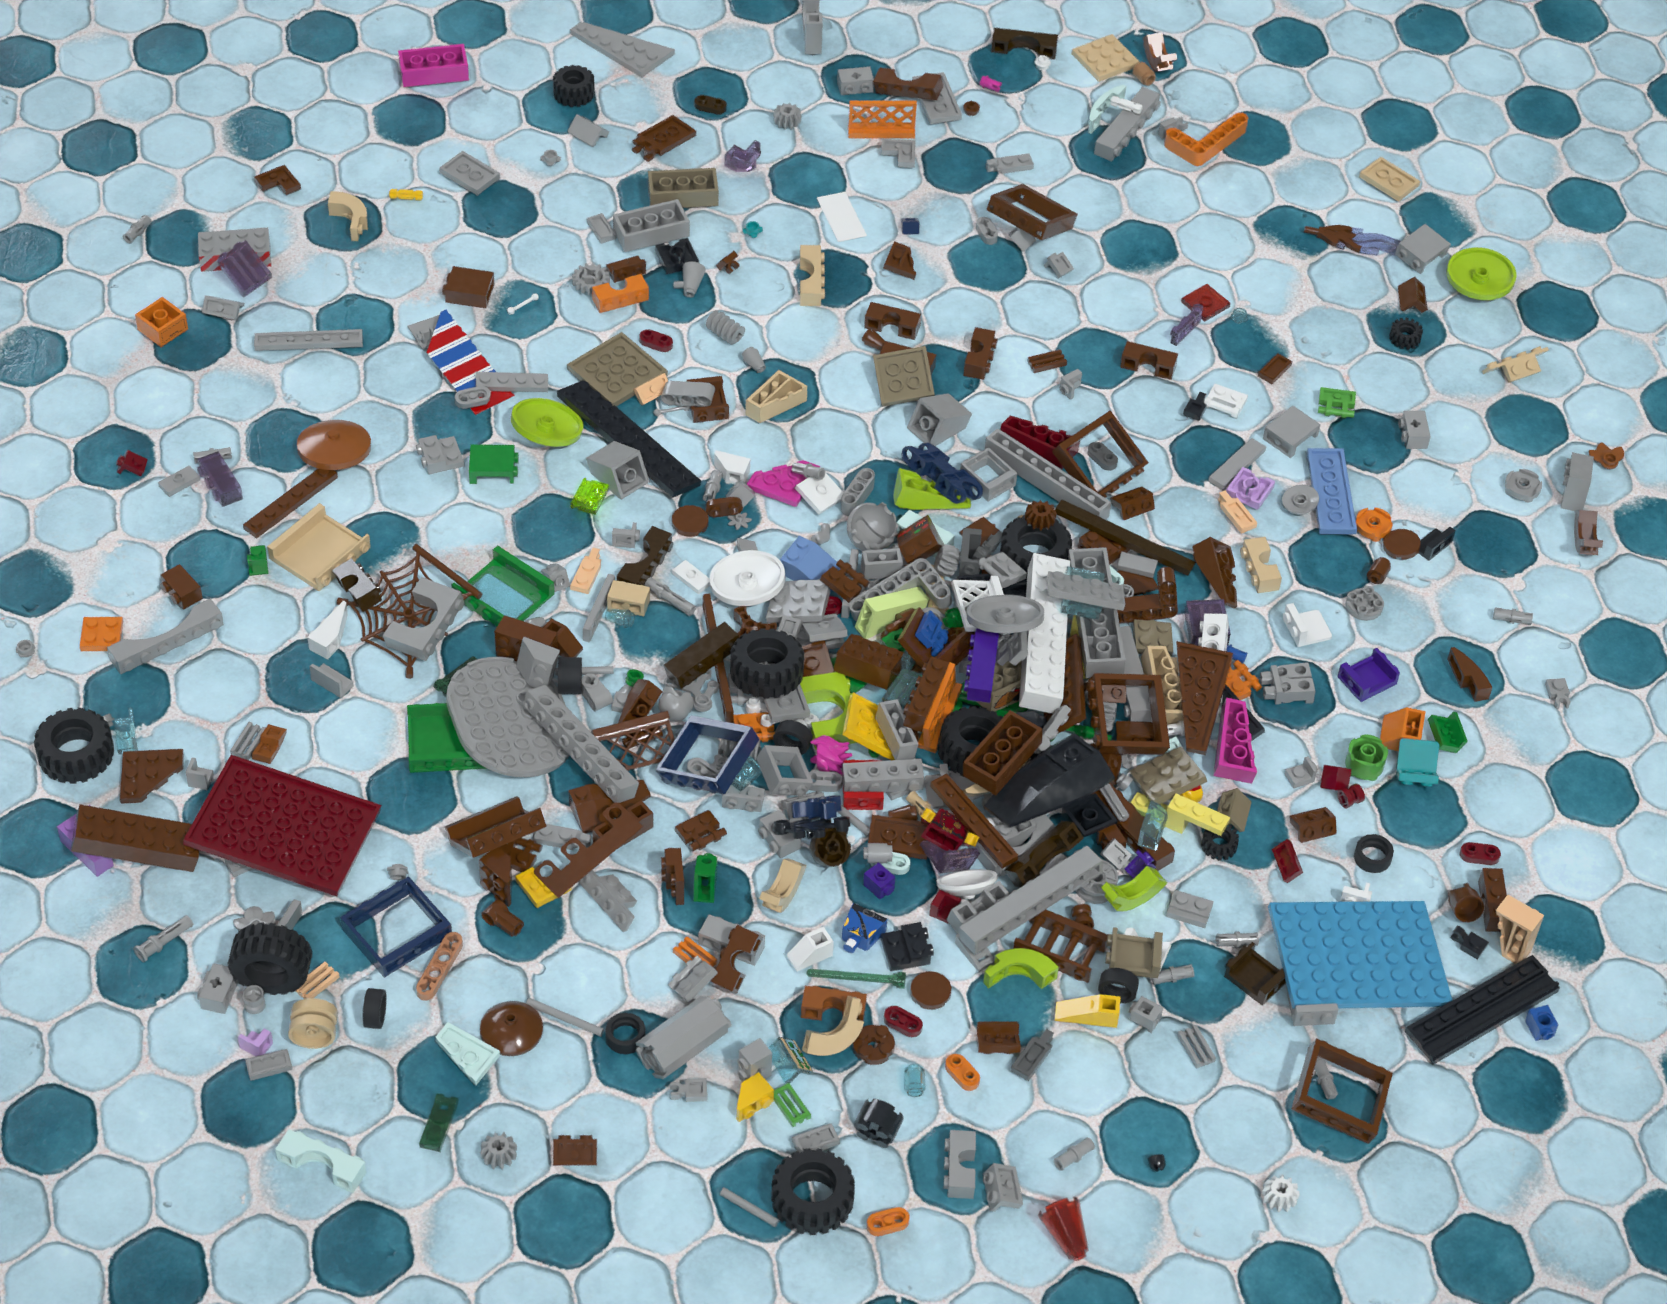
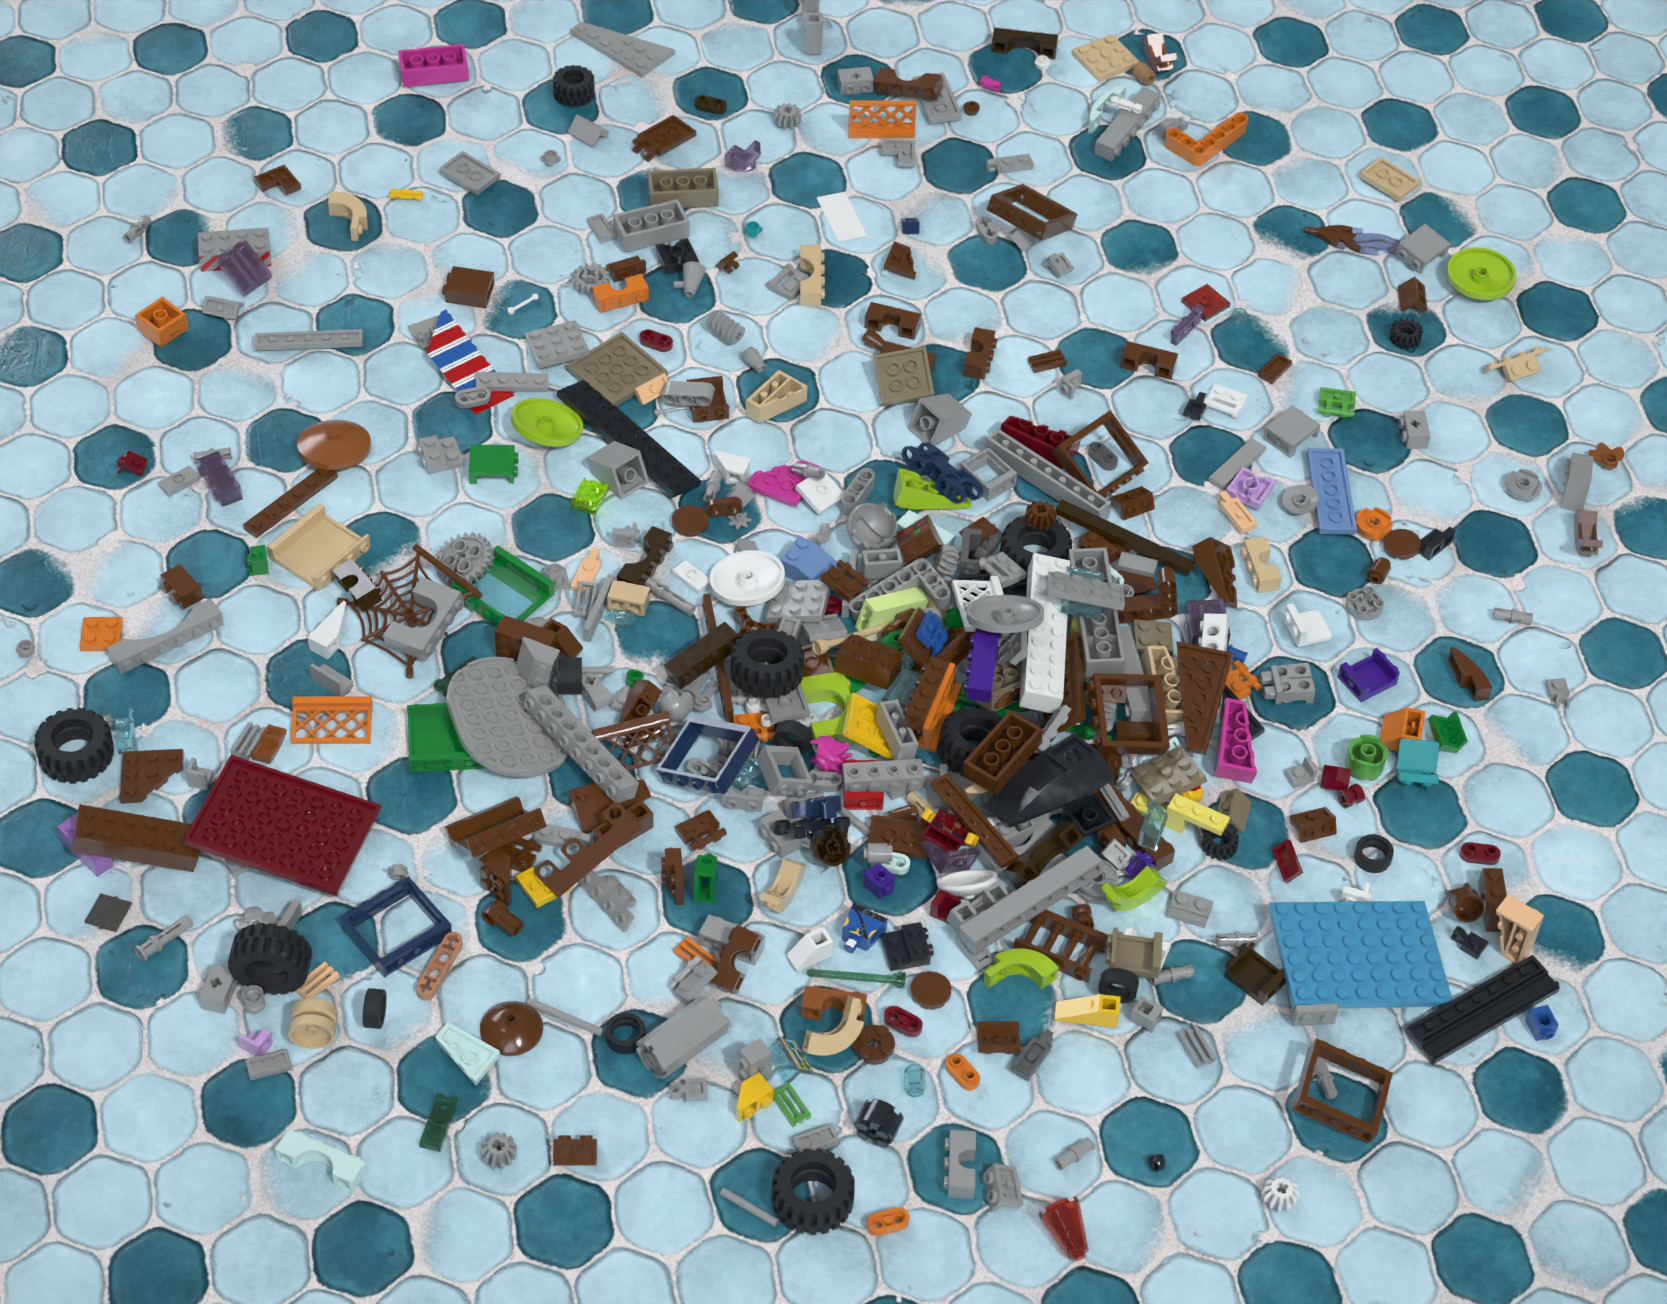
(108, 912): none -> clear smoke piece
(332, 707): none -> orange fence
(466, 557): none -> light grey gear
(557, 344): none -> light grey plate
(583, 614): none -> light grey tile
(791, 287): none -> light grey plate
(821, 646): none -> tan piece

